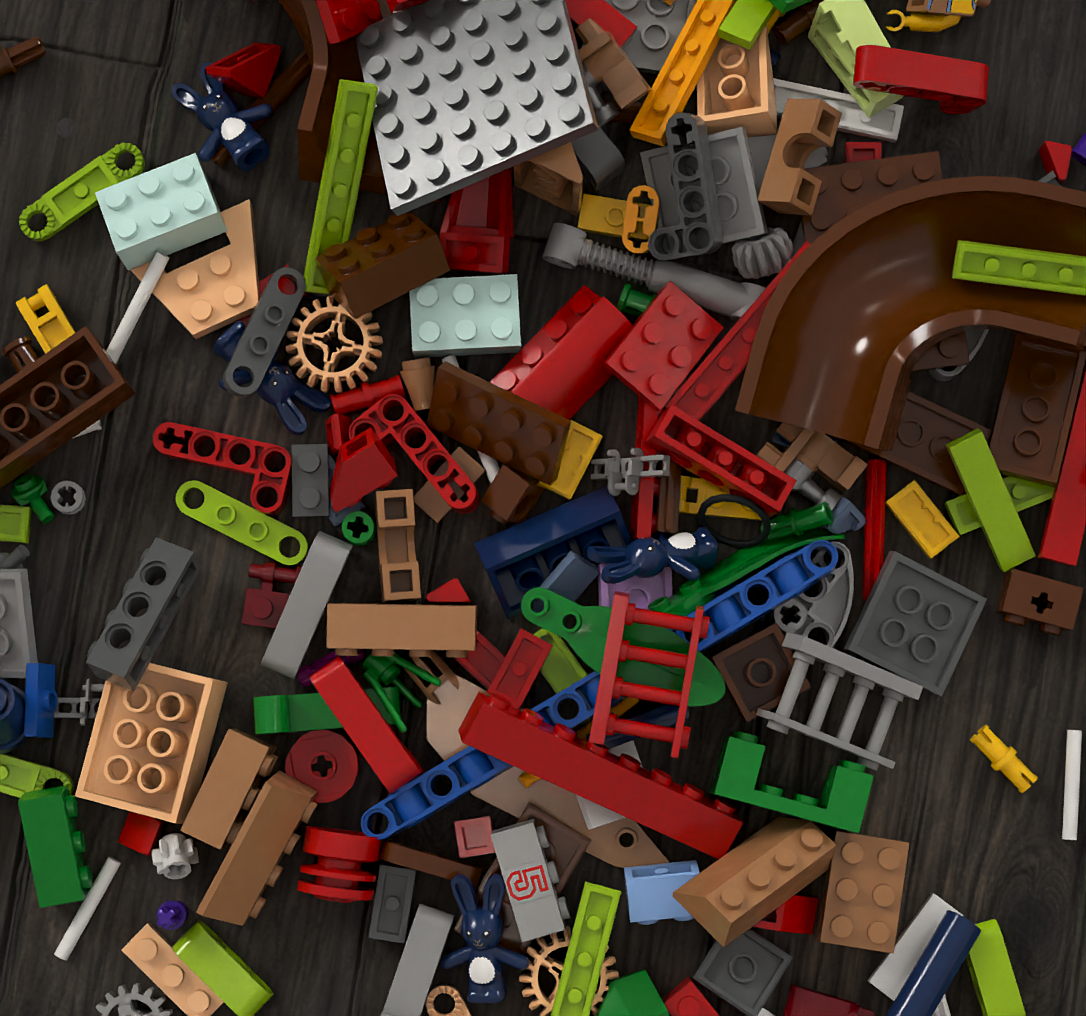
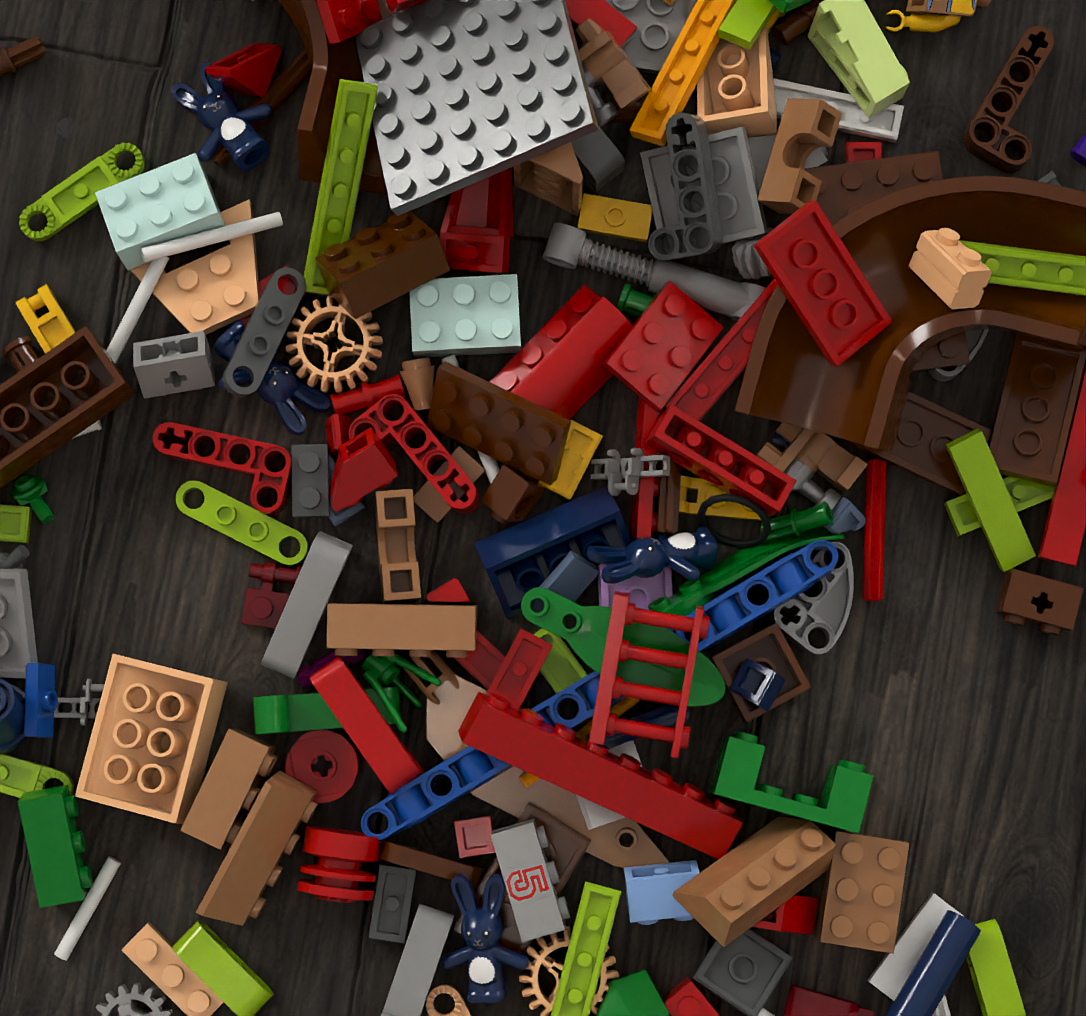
(79, 496): light grey bush -> none
(141, 832): red slope -> none
(146, 632): dark grey brick -> none
(172, 915): dark purple axle -> none
(173, 364): none -> light grey brick
(175, 856): white gear -> none
(211, 236): none -> white bar
(353, 519): green bush -> none
(632, 218): light orange beam -> none
(757, 684): none -> dark blue slope
(823, 283): none -> red plate
(865, 678): light grey fence -> none
(915, 623): dark grey plate -> none
(922, 519): yellow plate -> none
(950, 268): none -> light nougat brick
(955, 83): red beam -> none
(1003, 758): yellow pin -> none
(1011, 94): none -> reddish brown beam
(1056, 159): red slope -> none
(1072, 783): white bar -> none

